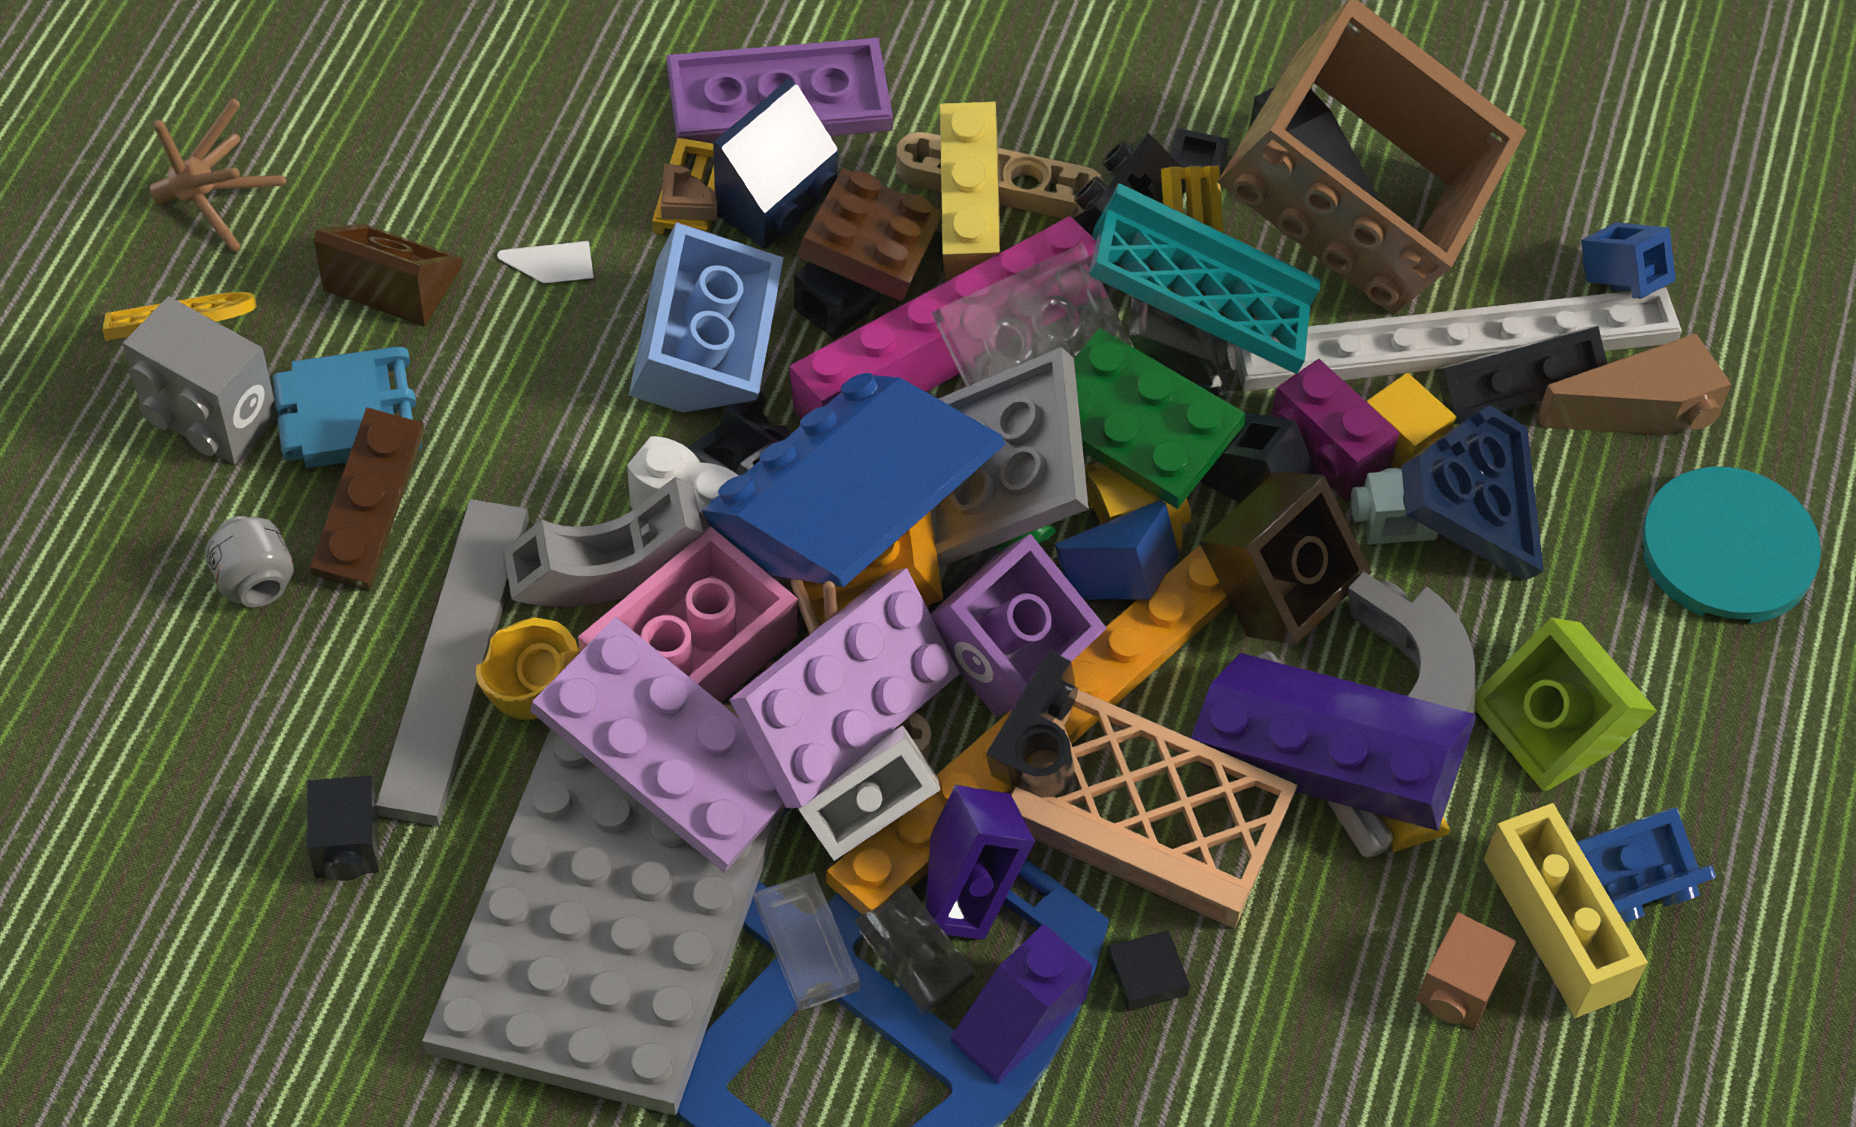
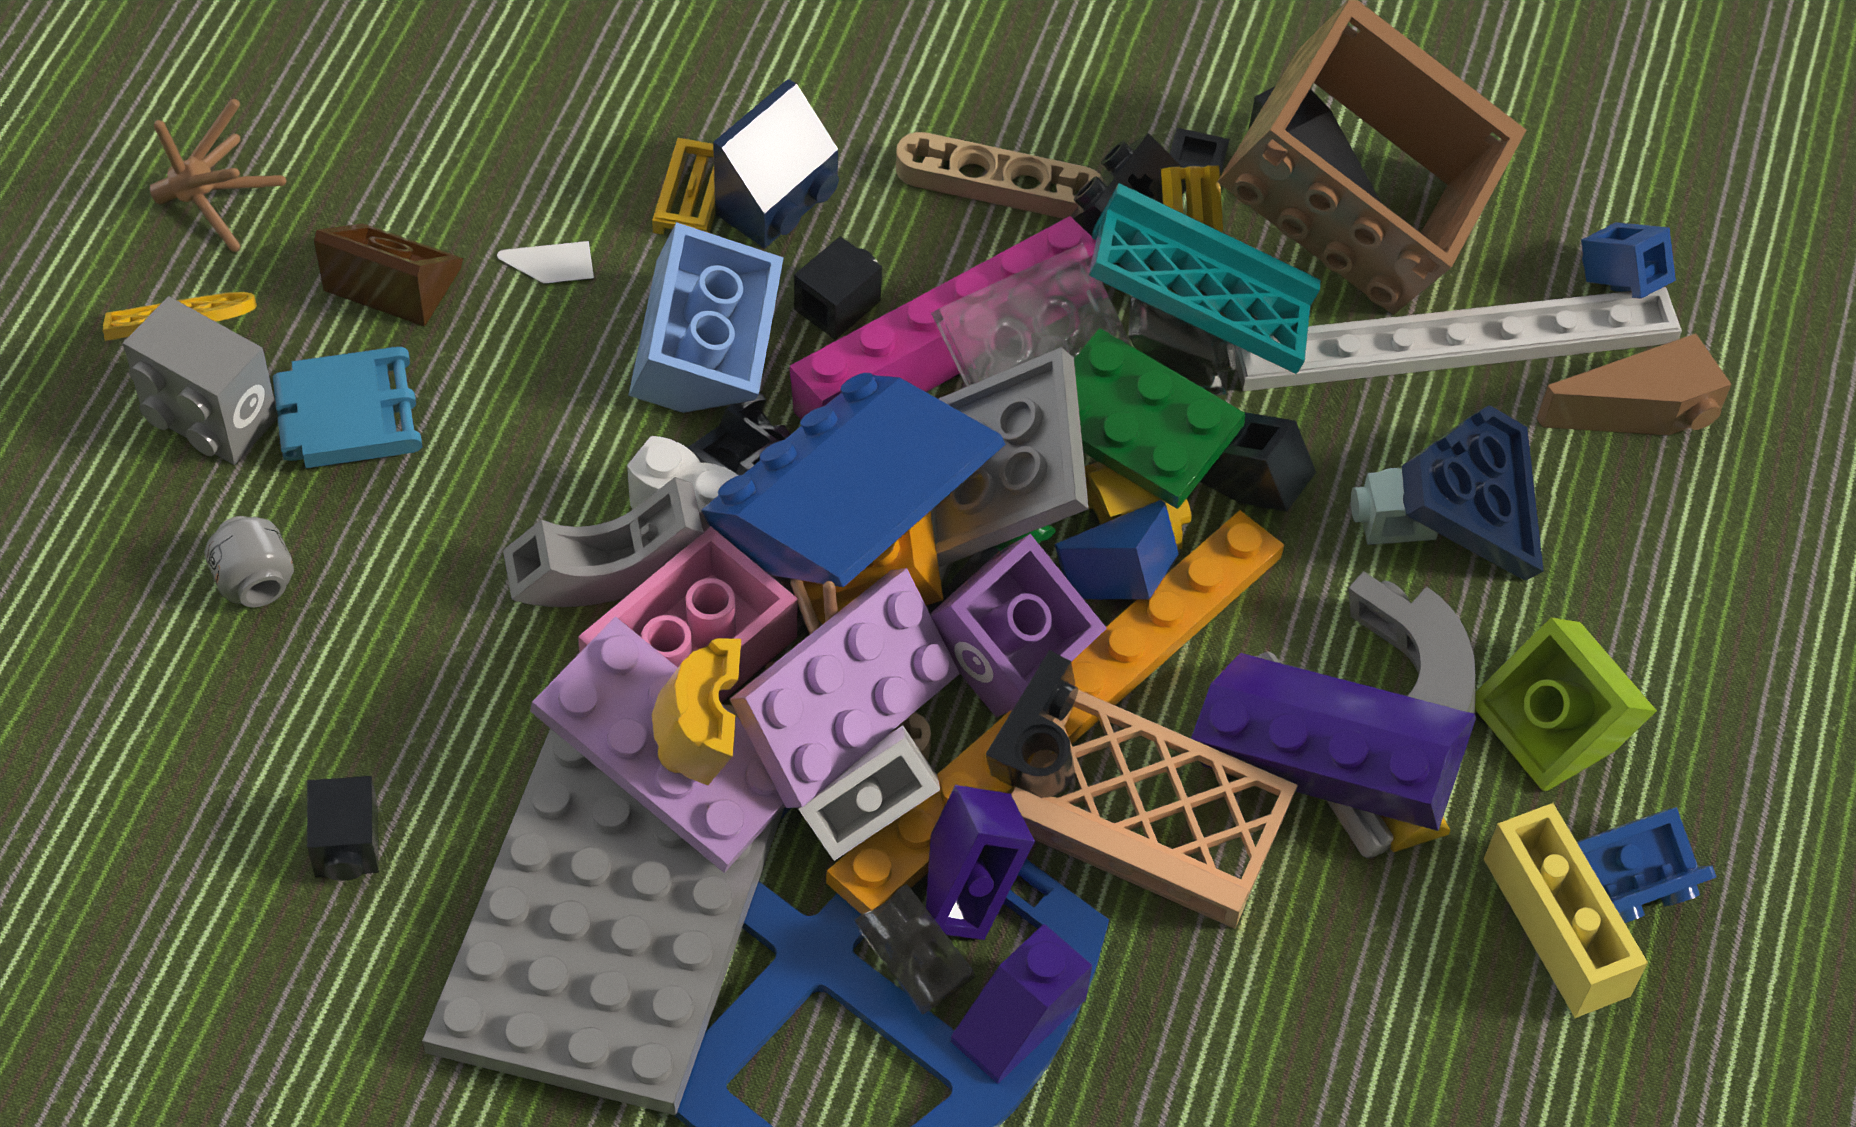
(367, 499): reddish brown plate -> none
(446, 679): light grey tile -> none
(524, 663): yellow hair -> none
(686, 196): medium nougat tile -> none
(688, 718): none -> yellow cylinder
(806, 941): clear tile -> none
(838, 79): medium lavender tile -> none
(871, 233): reddish brown plate -> none
(969, 185): light yellow brick -> none
(1148, 970): black tile -> none
(1285, 556): dark brown brick -> none
(1337, 425): magenta brick -> none
(1414, 414): yellow brick -> none
(1465, 971): nougat brick -> none
(1518, 373): black plate -> none
(1730, 544): teal tile -> none

